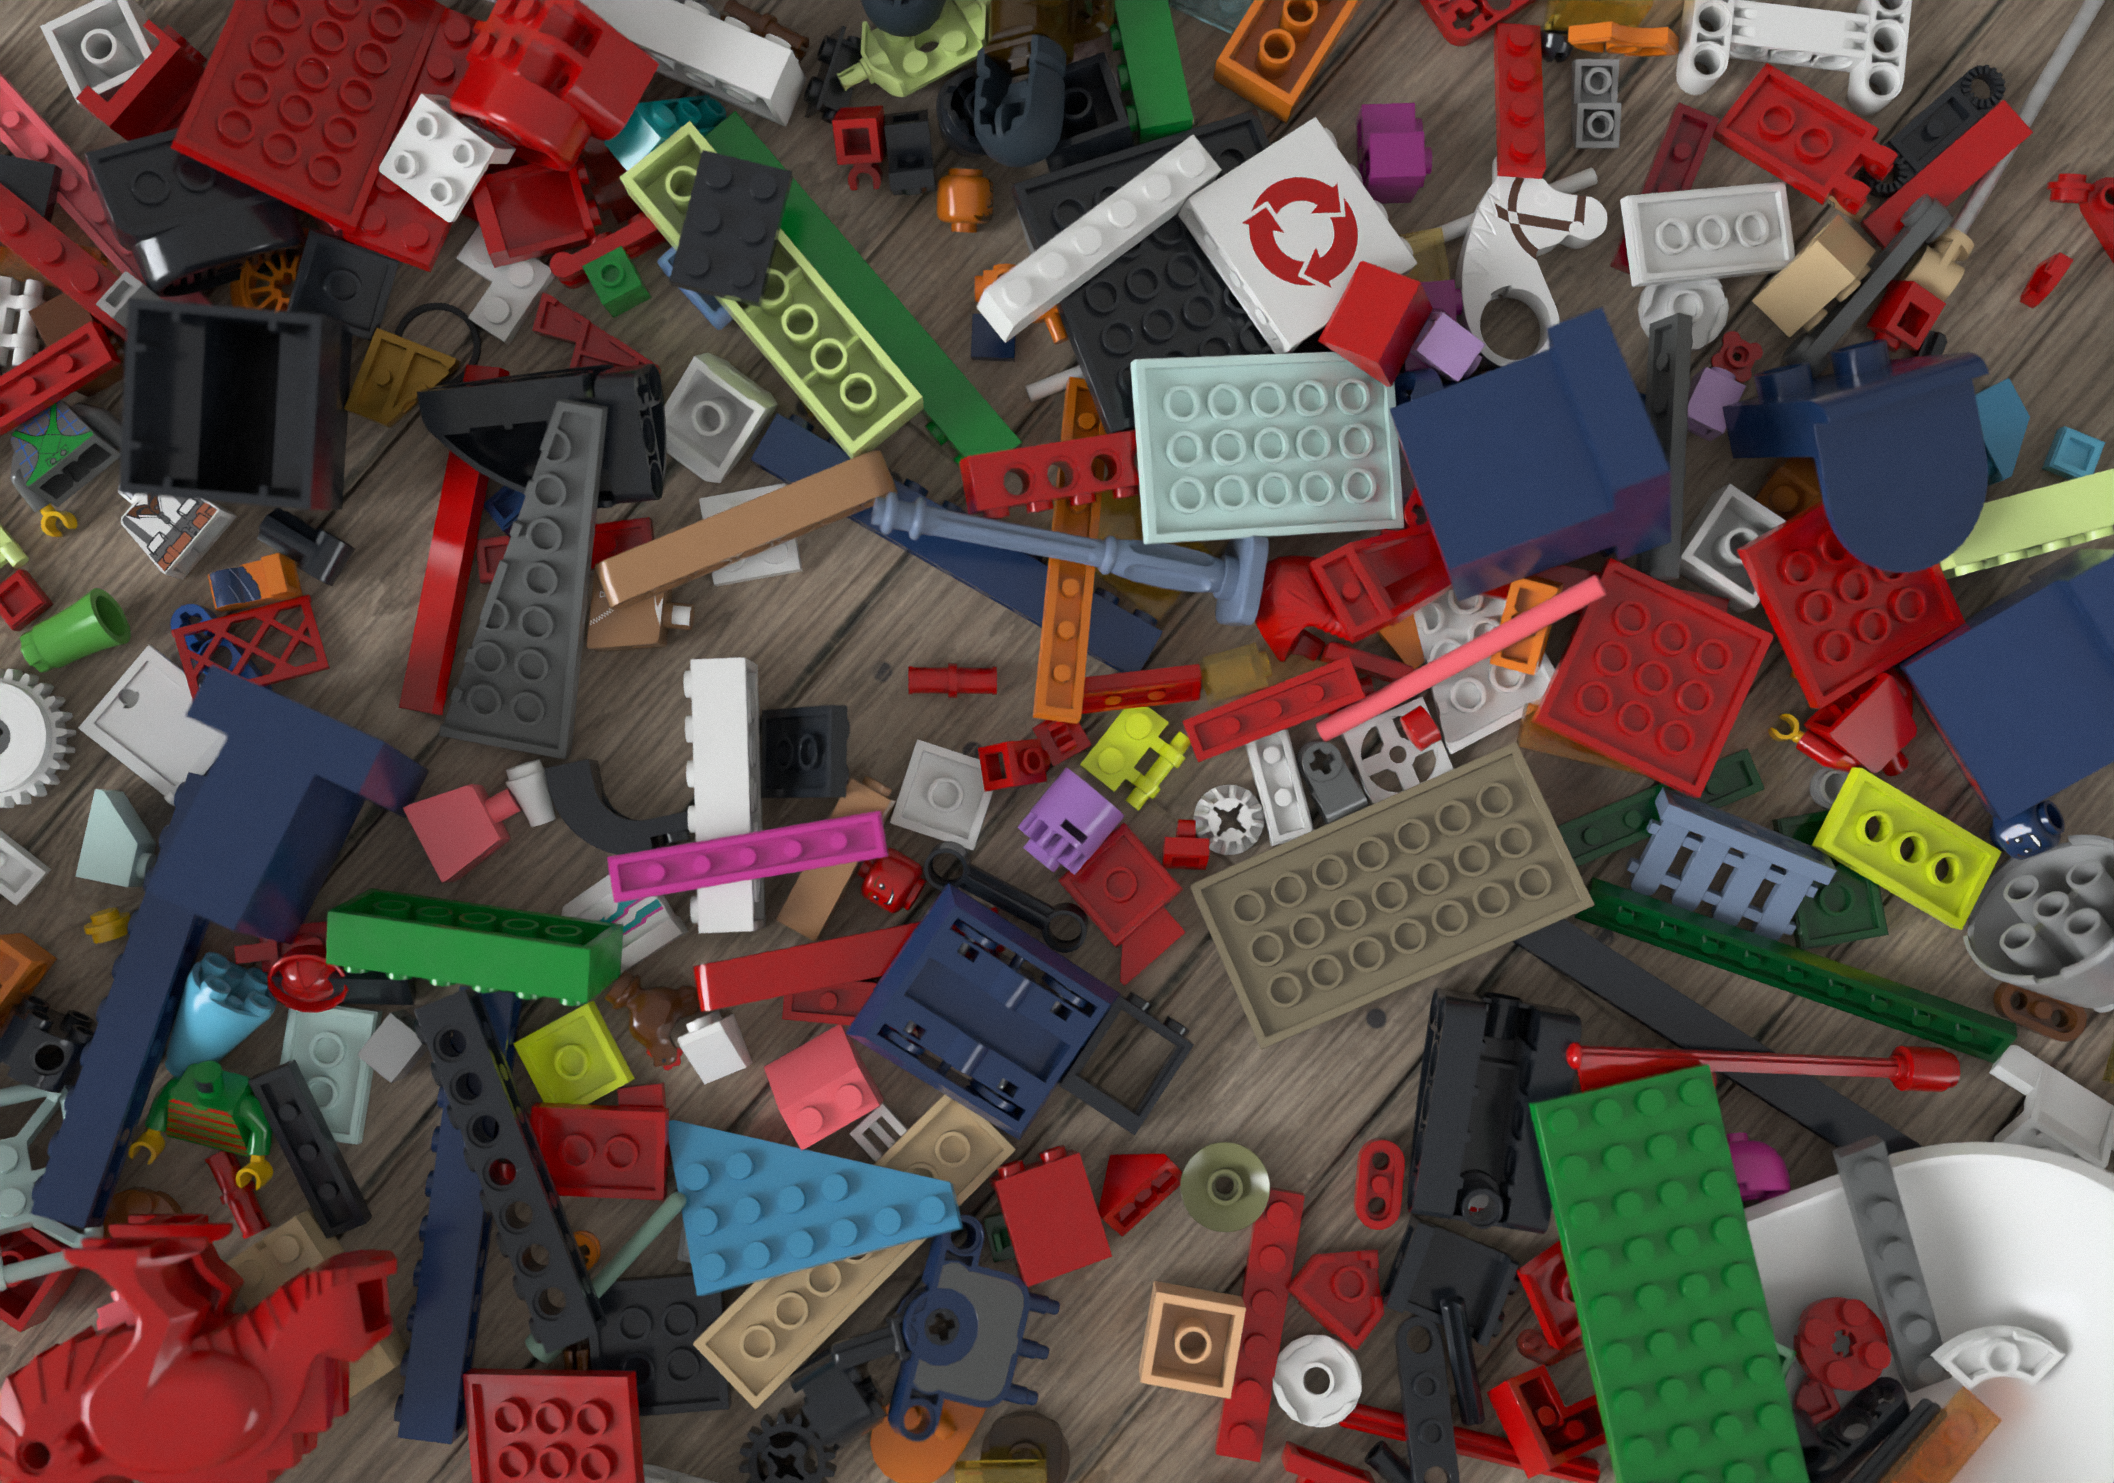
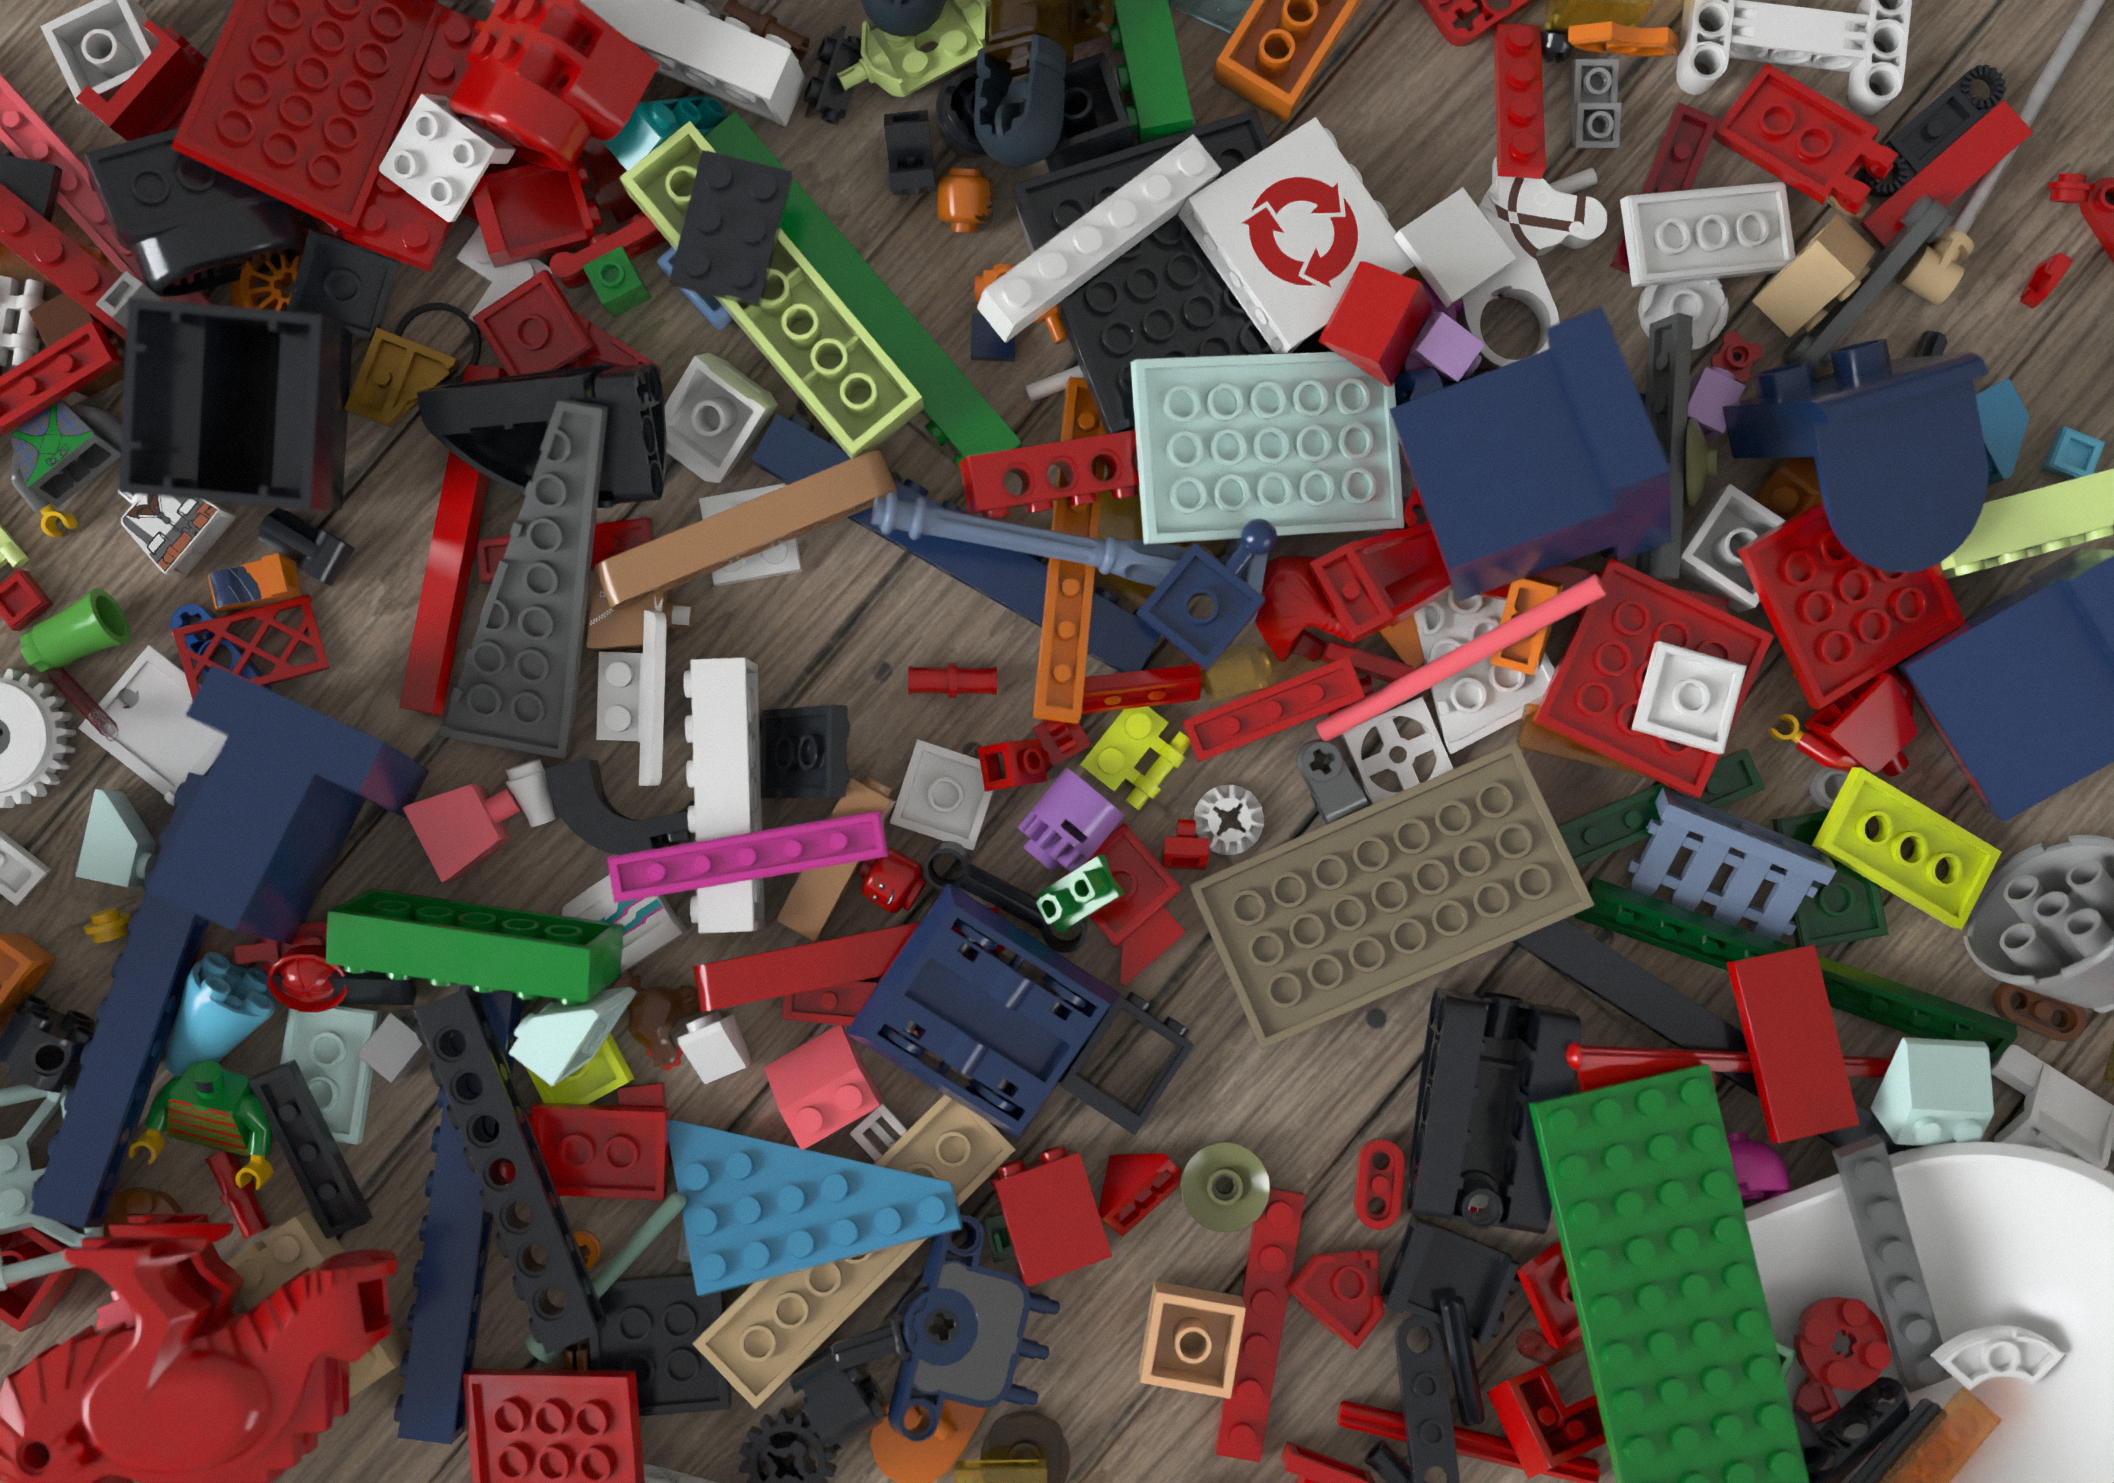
(81, 690): none -> dark red piece
(505, 507): dark blue tile -> none
(534, 328): none -> red tile
(568, 1036): none -> light aqua slope
(633, 697): none -> white plate
(860, 142): red brick -> none
(1079, 894): none -> green hips
(1203, 575): none -> dark blue plate
(1279, 787): white tile -> none
(1344, 1376): white tile -> none
(1391, 151): magenta brick -> none
(1420, 728): red piece -> none
(1454, 247): none -> white tile
(1688, 697): none -> white tile
(1699, 463): none -> olive dish
(1792, 1044): none -> red tile
(1905, 315): red brick -> none
(1936, 1092): none -> light aqua slope
(2029, 831): dark blue head -> none

